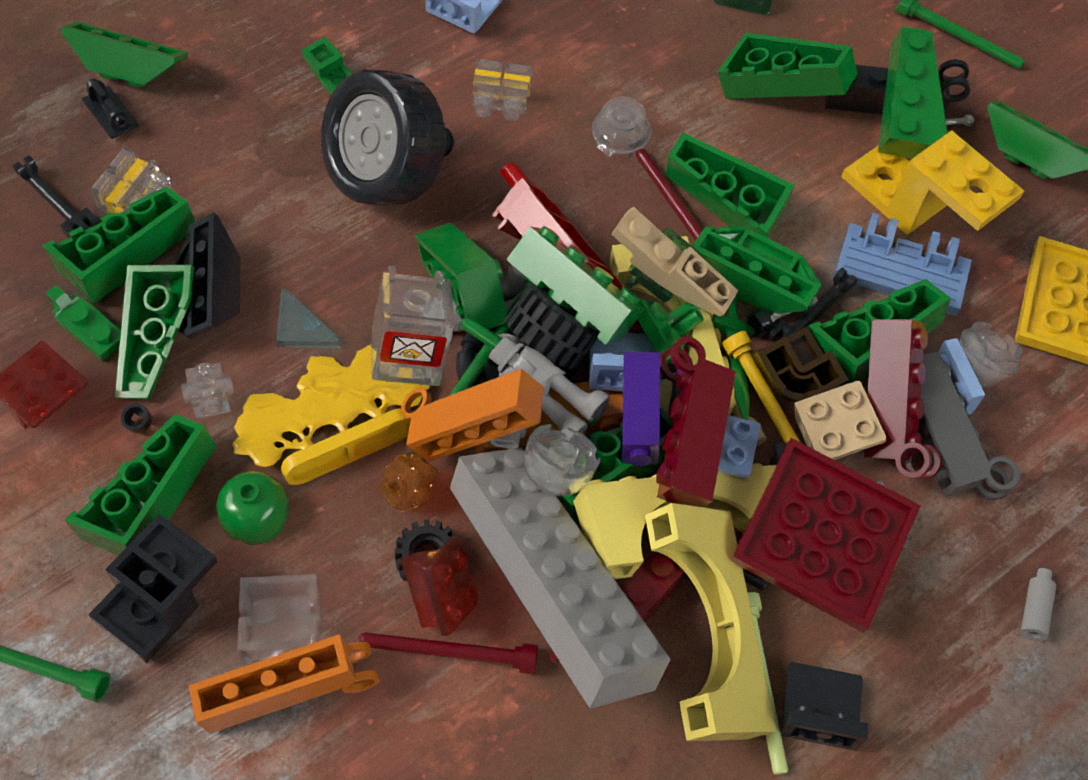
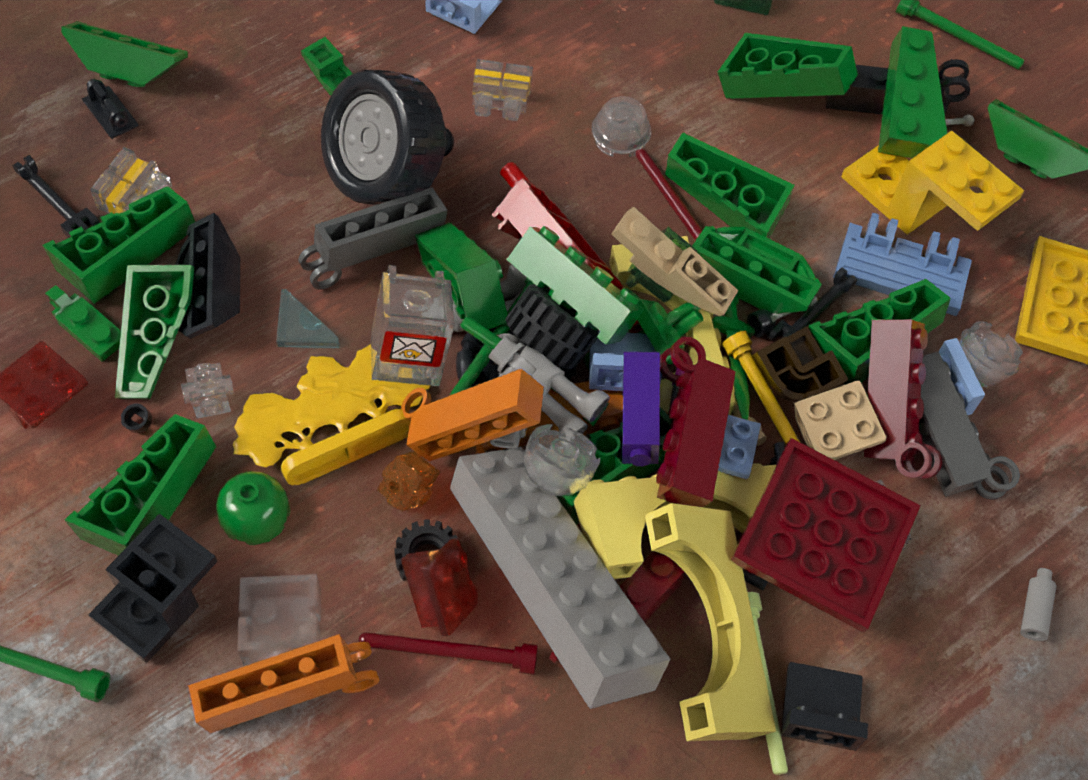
(371, 234): none -> dark grey hinge

